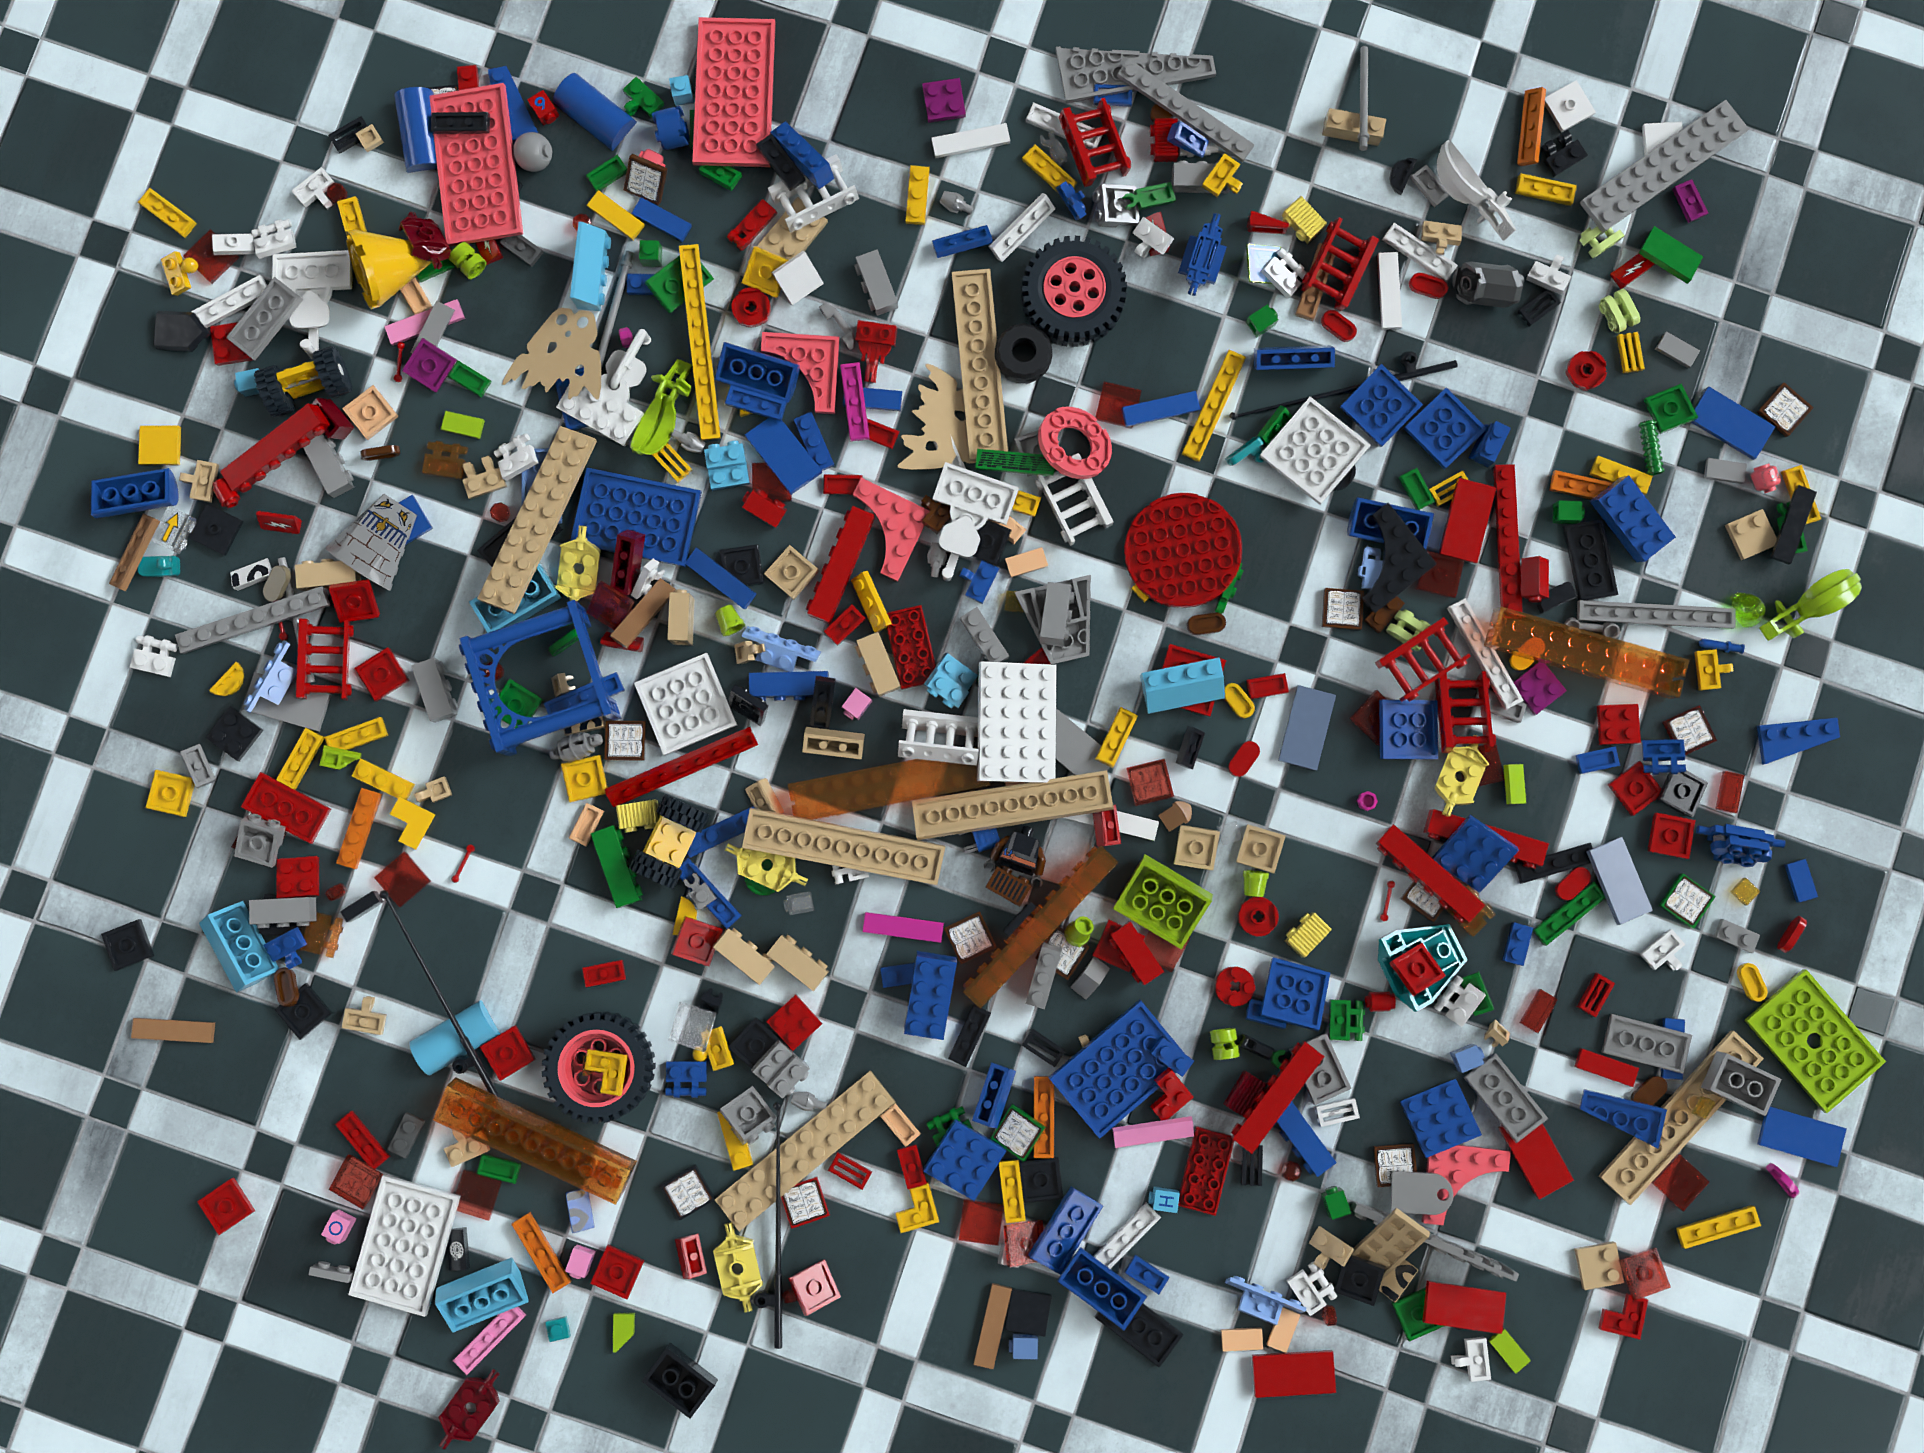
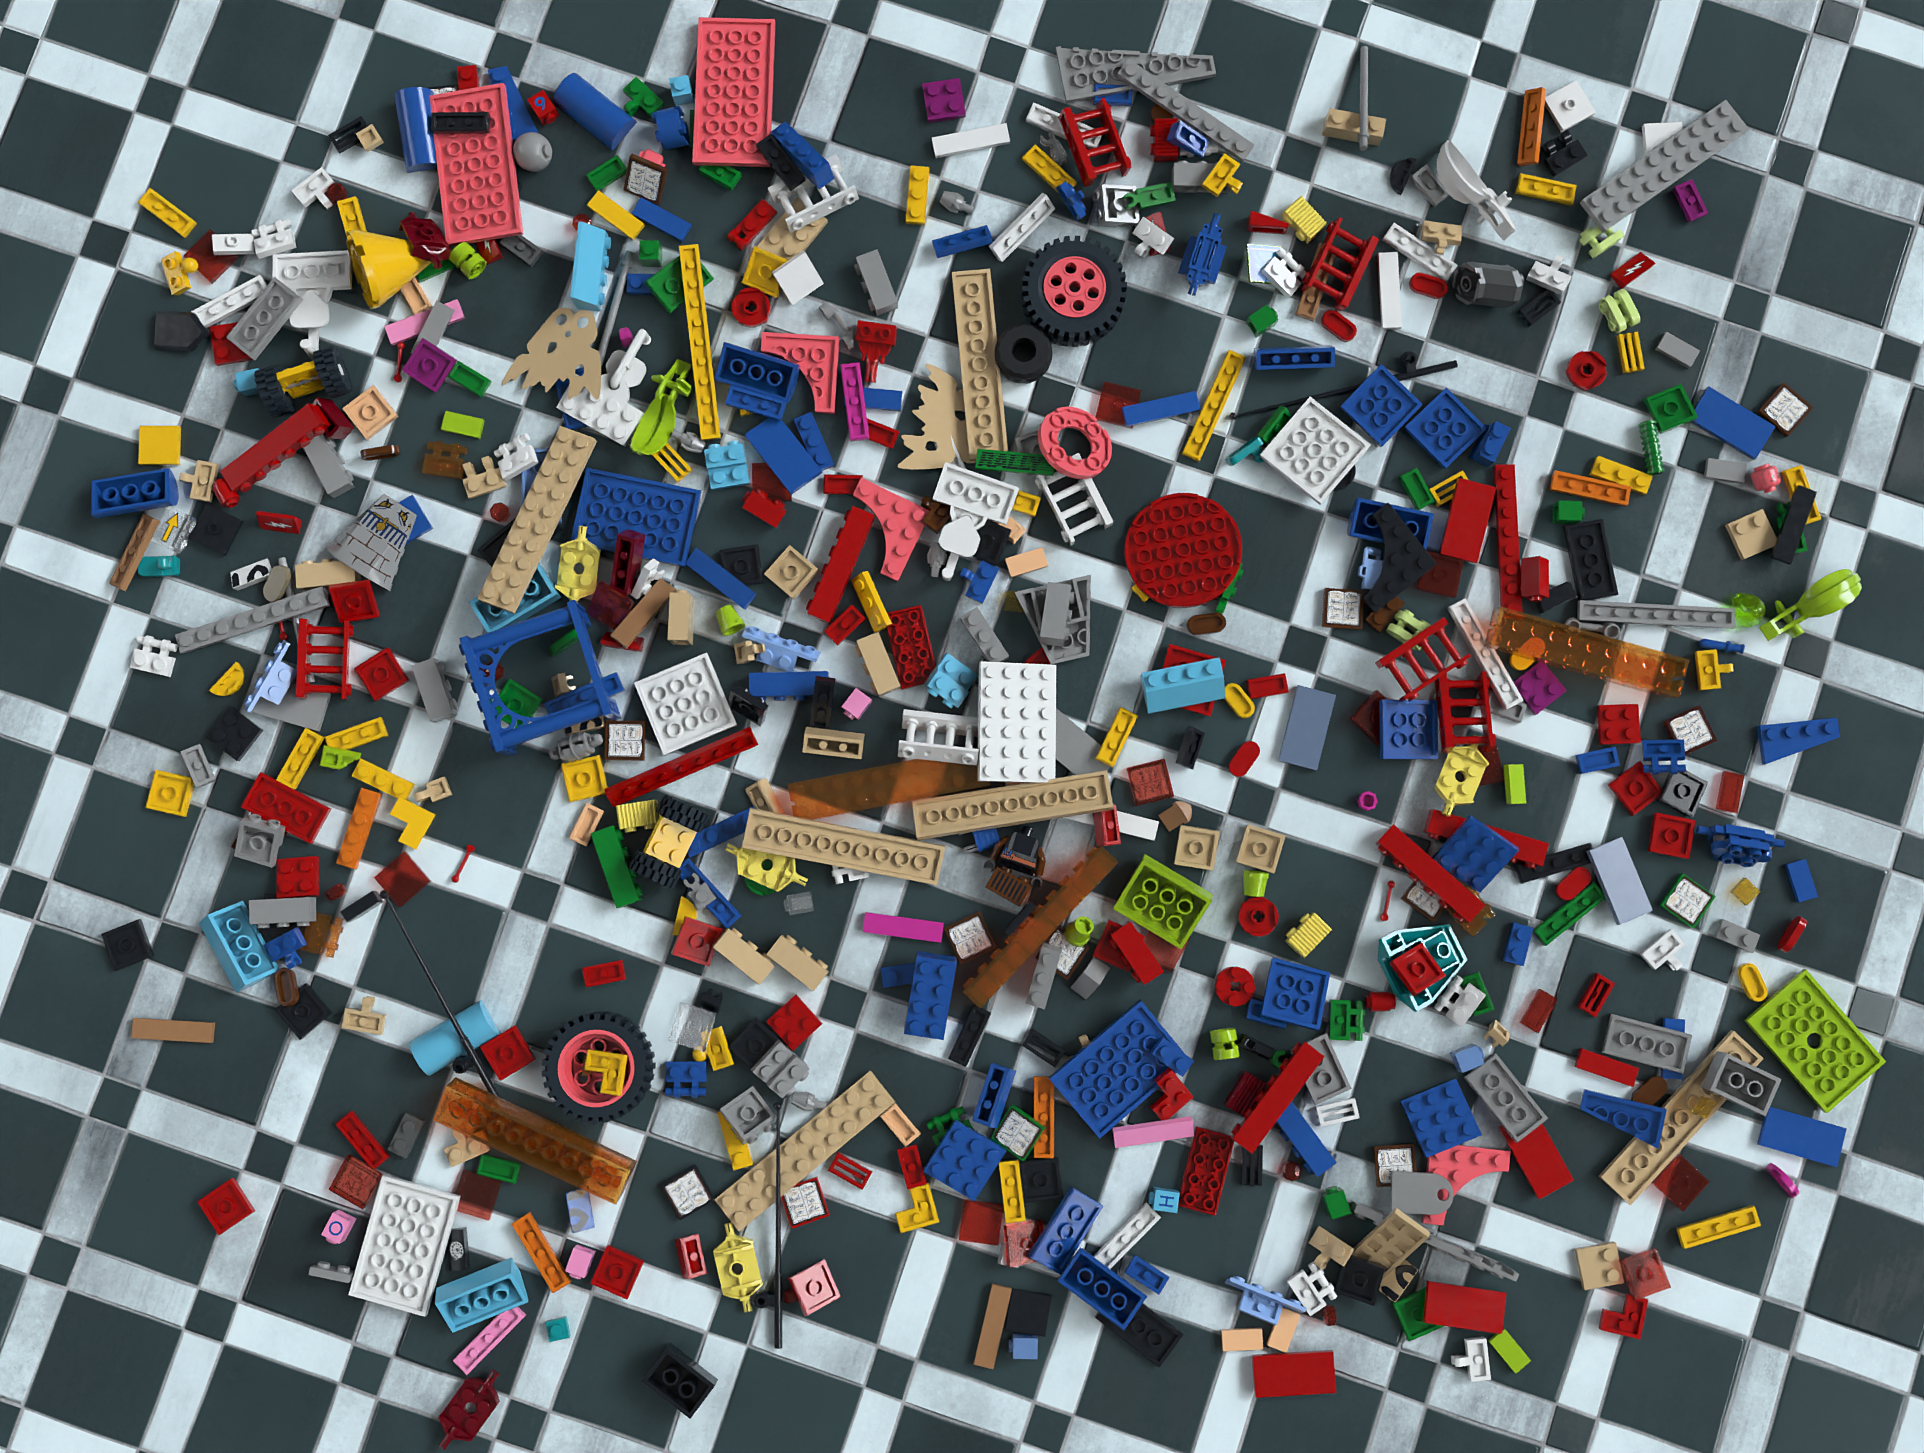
(622, 1329): lime tile -> none
(1632, 519): blue brick -> none
(1670, 255): green tile -> none

